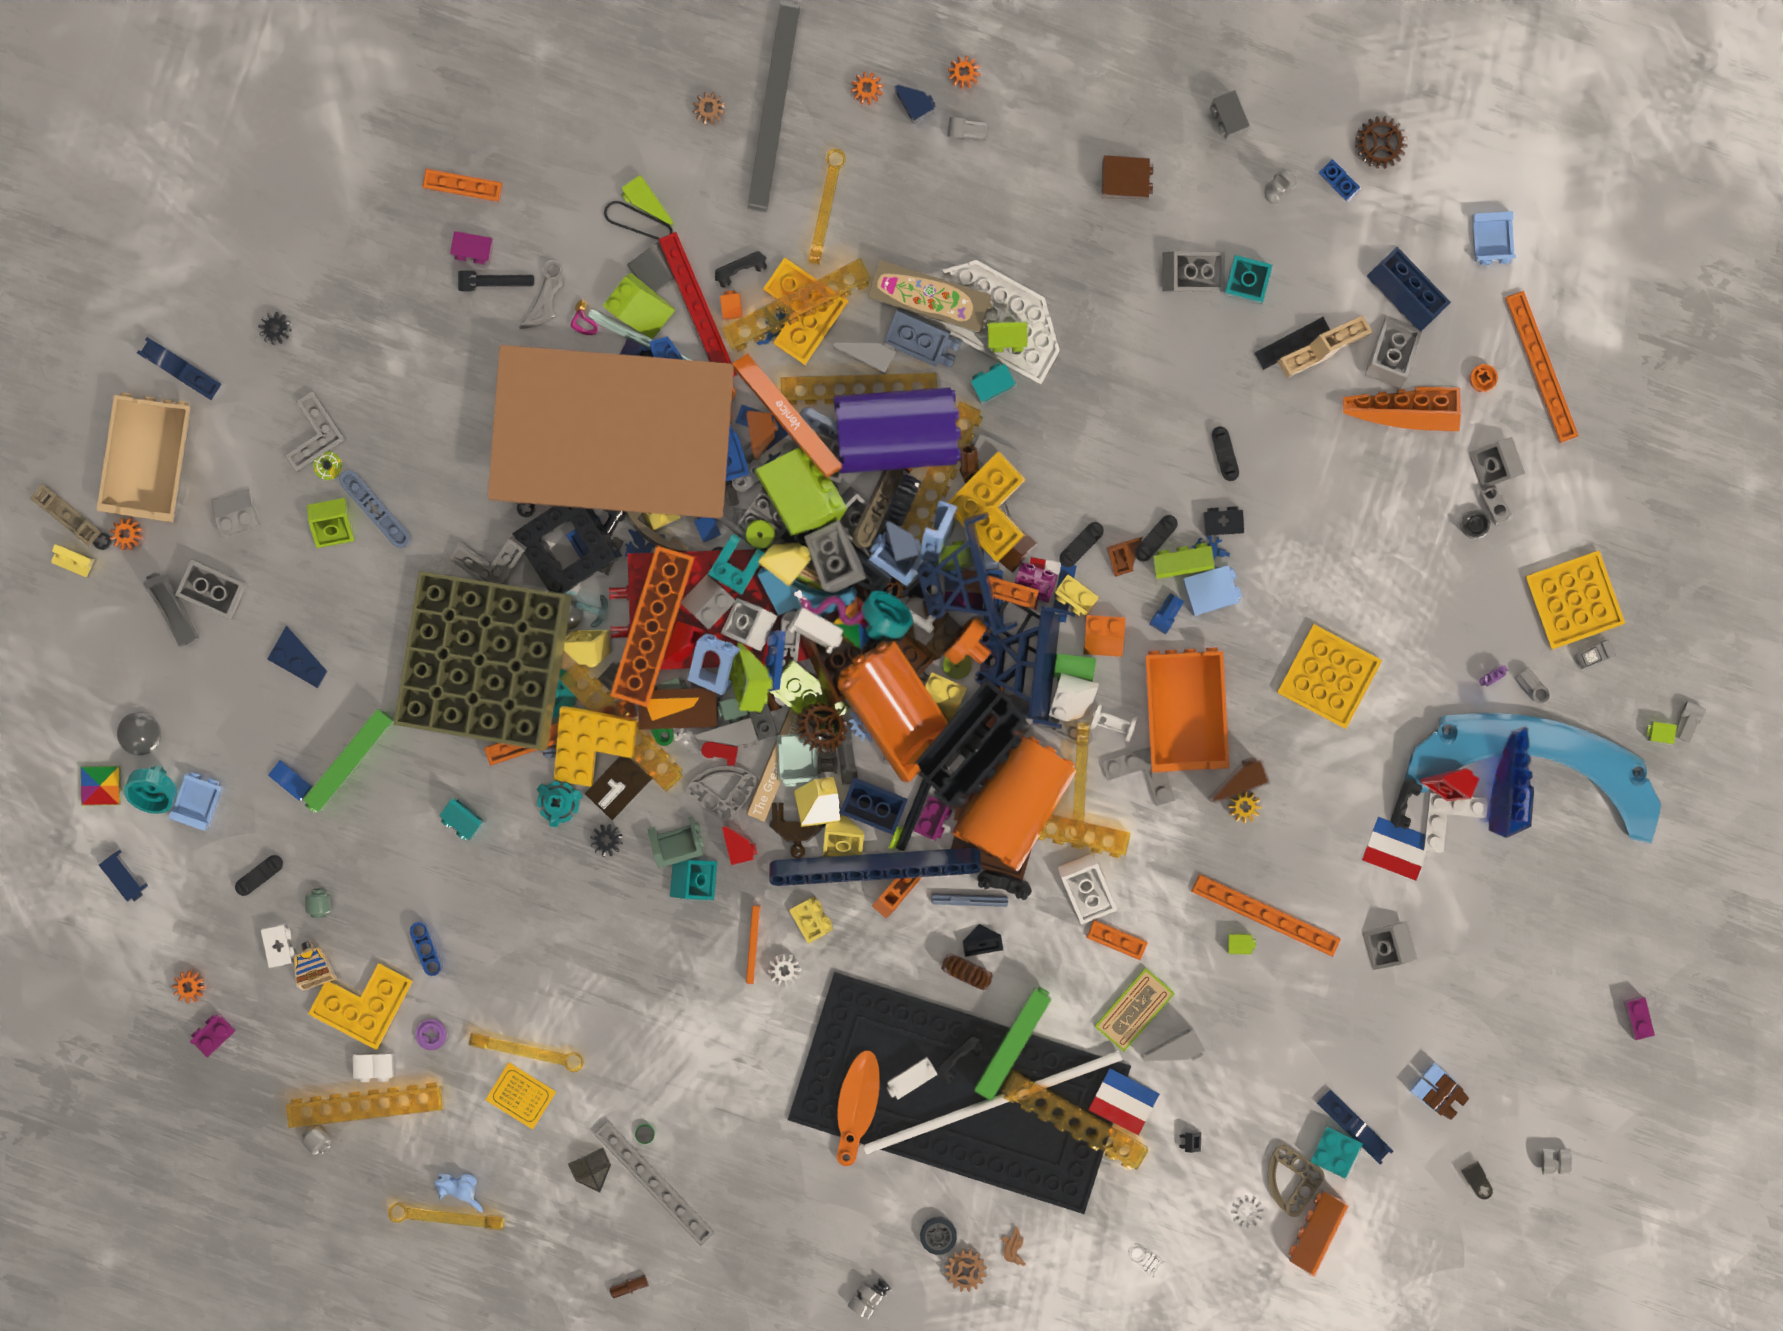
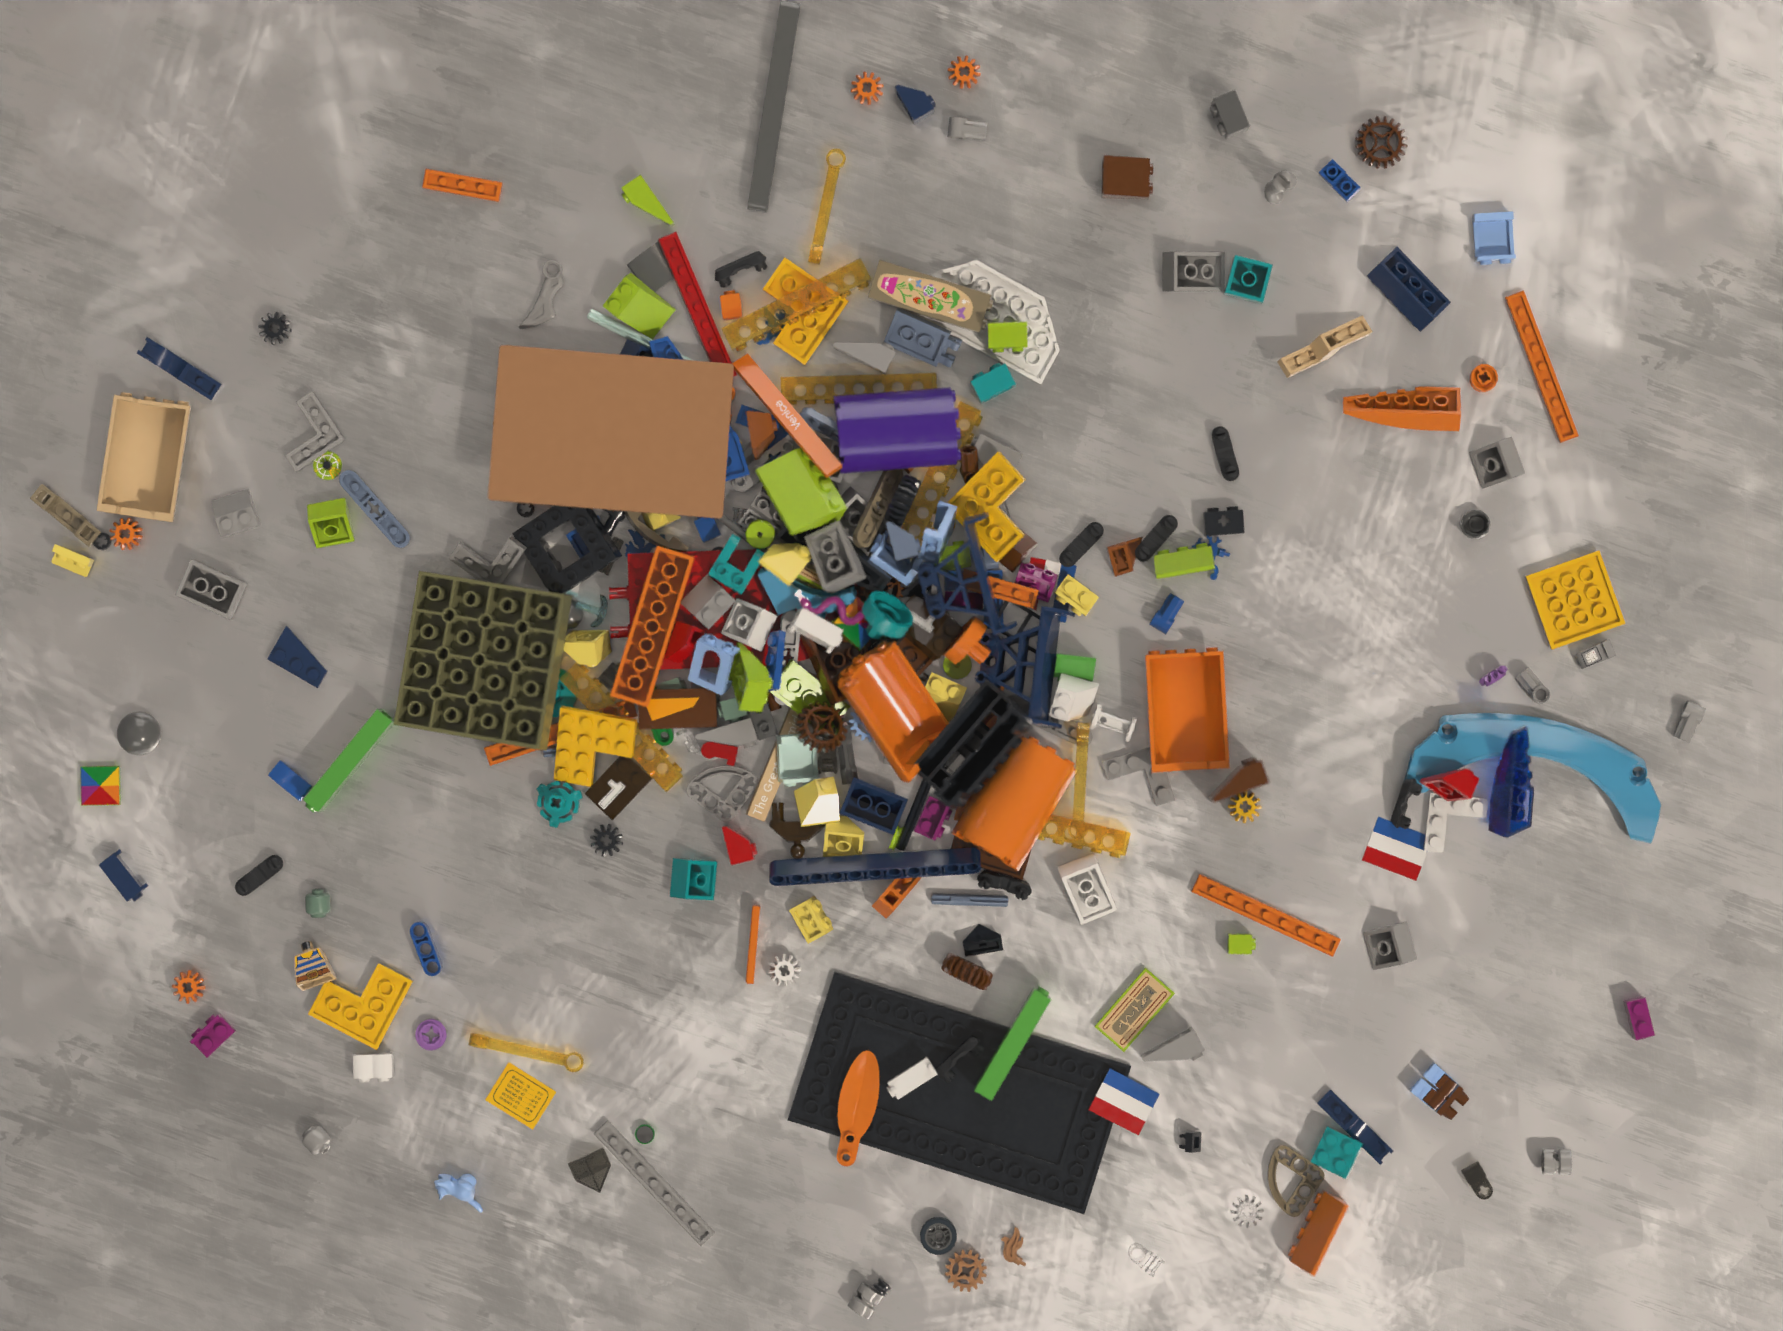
(143, 790): teal piece -> none
(171, 608): dark grey arch -> none
(196, 801): light blue panel -> none
(274, 955): white brick -> none
(297, 1119): clear yellow brick -> none
(461, 819): teal slope -> none
(469, 280): black axle -> none
(471, 247): magenta brick -> none
(487, 1222): clear yellow piece -> none
(579, 308): dark pink piece -> none
(629, 1286): reddish brown axle -> none
(638, 211): black piece -> none
(676, 844): sand green panel -> none
(701, 108): medium nougat gear -> none
(730, 494): clear smoke axle -> none
(988, 1104): white piece -> none
(1018, 1082): clear yellow brick -> none
(1104, 635): orange slope -> none
(1117, 940): orange tile -> none
(1212, 590): light blue panel -> none
(1293, 342): black tile -> none
(1329, 676): yellow plate -> none
(1393, 353): light grey slope -> none
(1495, 505): light grey leg -> none
(1661, 732): lime brick -> none

